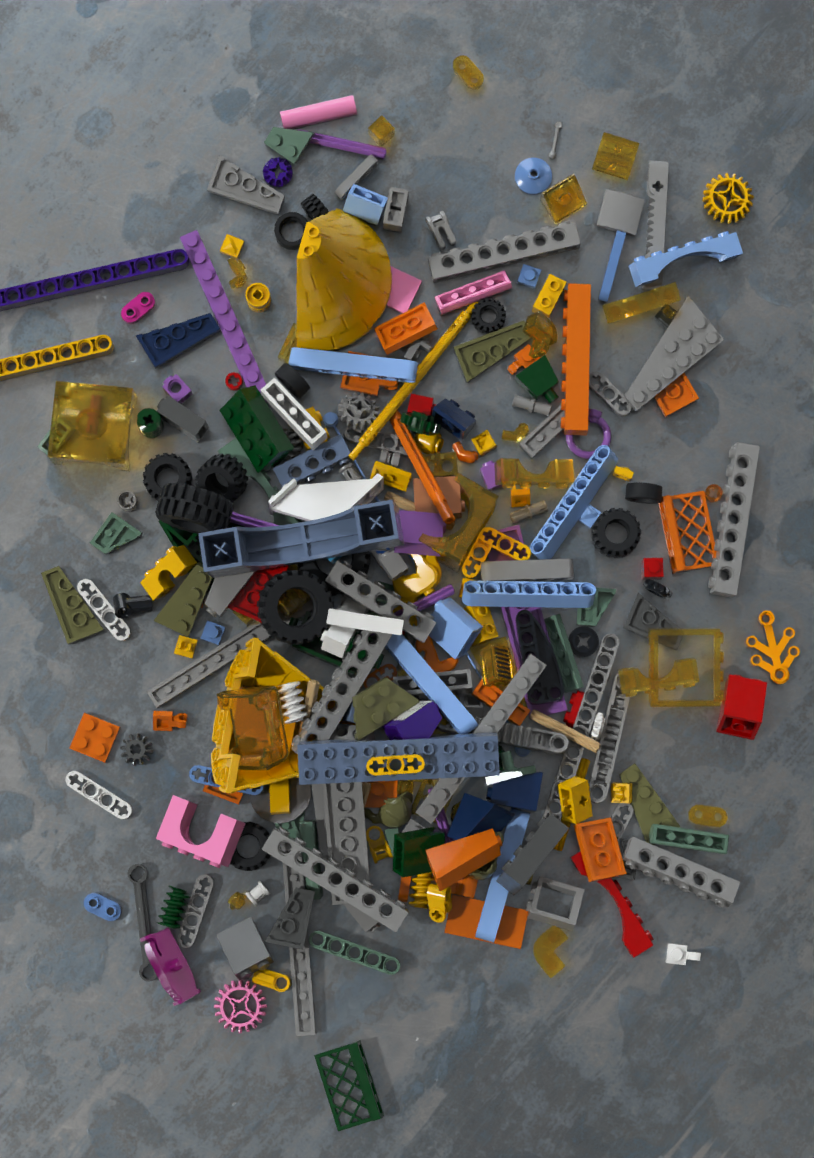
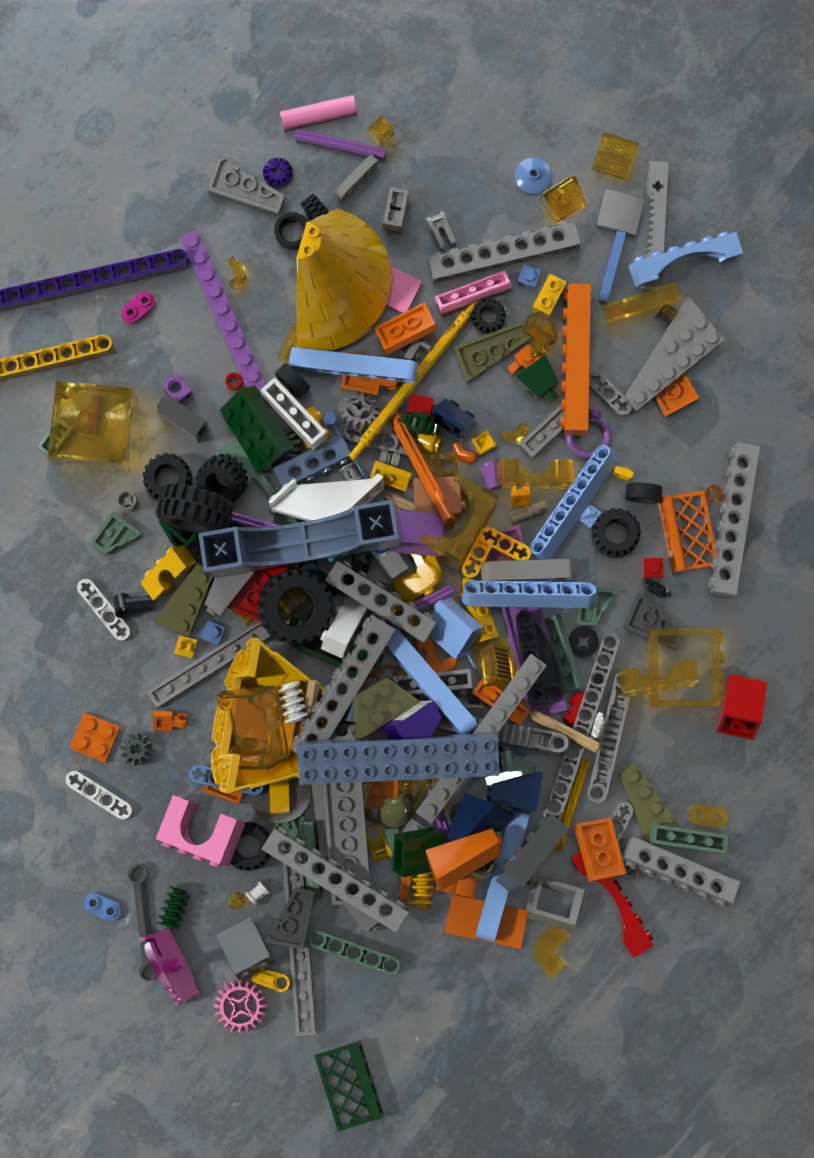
(72, 612): olive wing -> none
(148, 416): dark green piece -> none
(171, 341): dark blue wing -> none
(193, 910): light grey beam -> none
(232, 246): yellow tile -> none
(258, 297): yellow wheel -> none
(288, 142): sand green wing -> none
(365, 204): light blue brick -> none
(365, 622): white sticker -> none
(379, 759): yellow beam -> none
(438, 902): yellow piece -> none
(468, 73): clear yellow plate -> none
(532, 405): light grey pin -> none
(558, 125): light grey hinge -> none
(575, 800): yellow brick -> none
(621, 792): yellow tile -> none
(678, 954): white plate -> none
(720, 196): yellow gear -> none
(773, 650): light orange plant -> none

